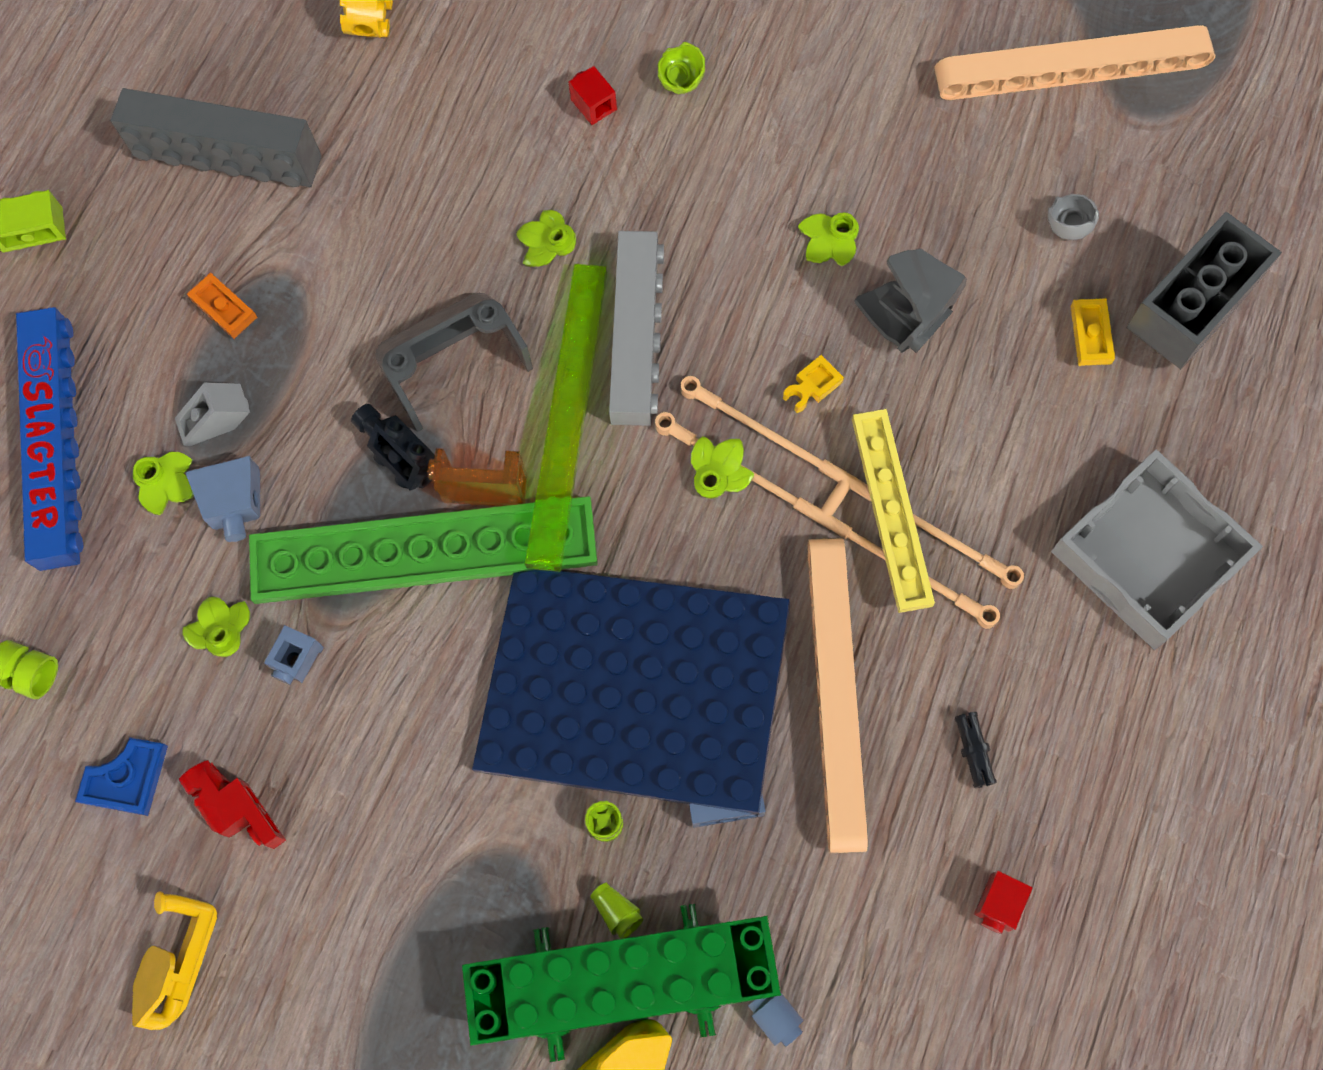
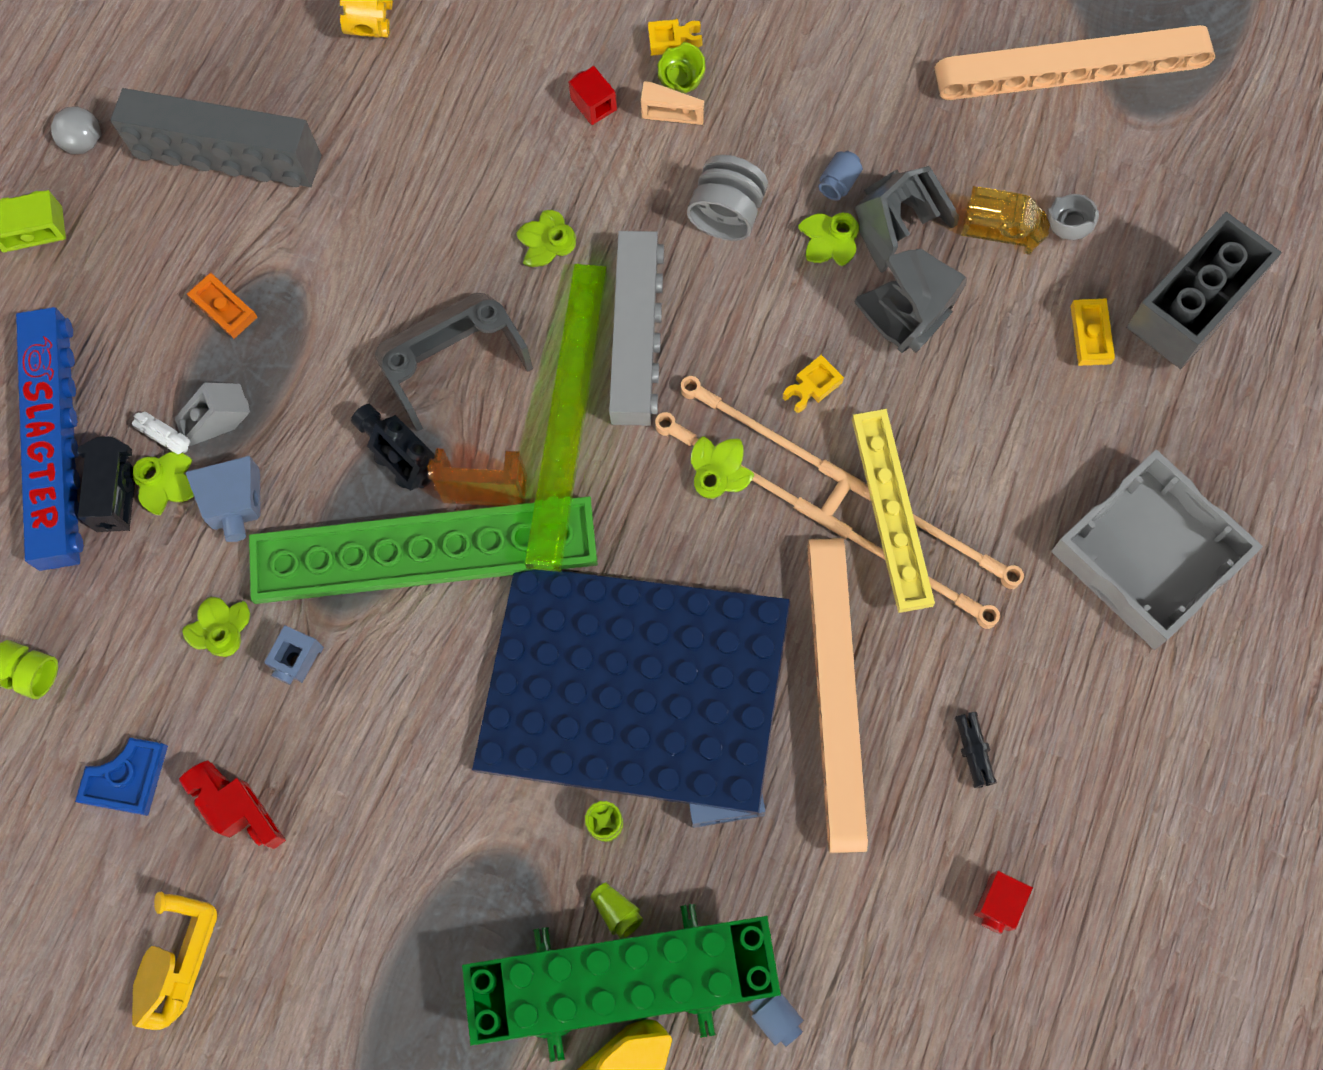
(75, 130): none -> light grey hair
(106, 485): none -> black piece
(161, 432): none -> white axle
(670, 35): none -> yellow plate
(670, 105): none -> light nougat slope
(727, 197): none -> light grey wheel
(840, 175): none -> sand blue brick
(881, 209): none -> dark grey piece
(1005, 218): none -> clear yellow piece

